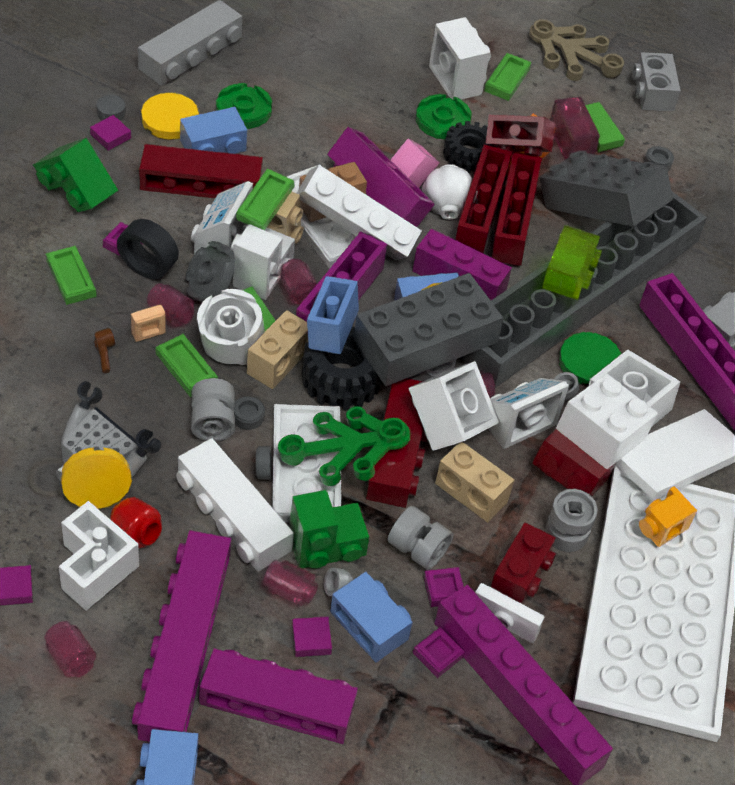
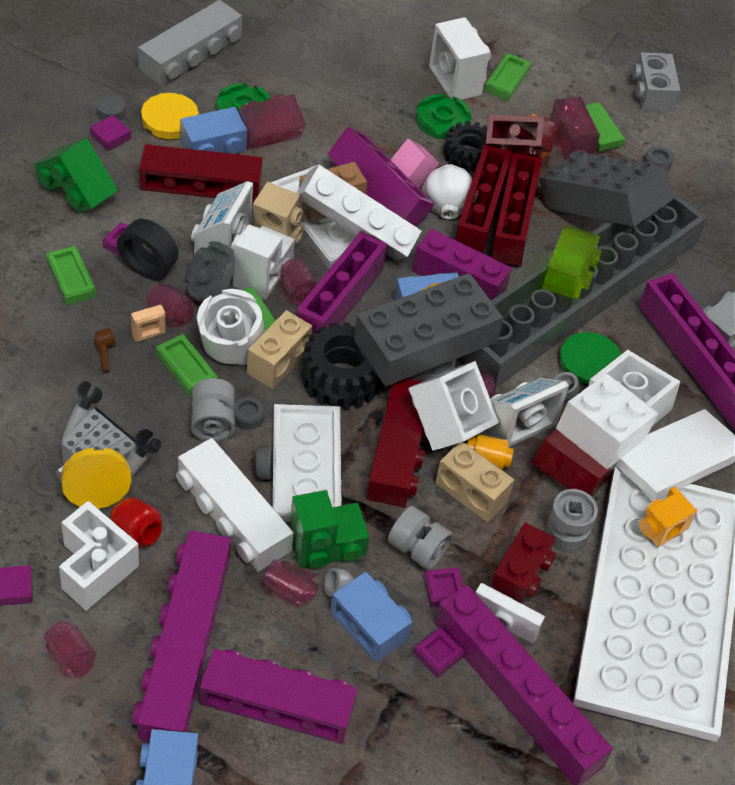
(265, 199): bright green tile -> none
(272, 120): none -> clear pink brick
(311, 636): magenta tile -> none
(333, 315): medium blue brick -> none
(385, 436): green plant -> none
(492, 449): none -> light orange brick
(547, 34): dark tan plant -> none

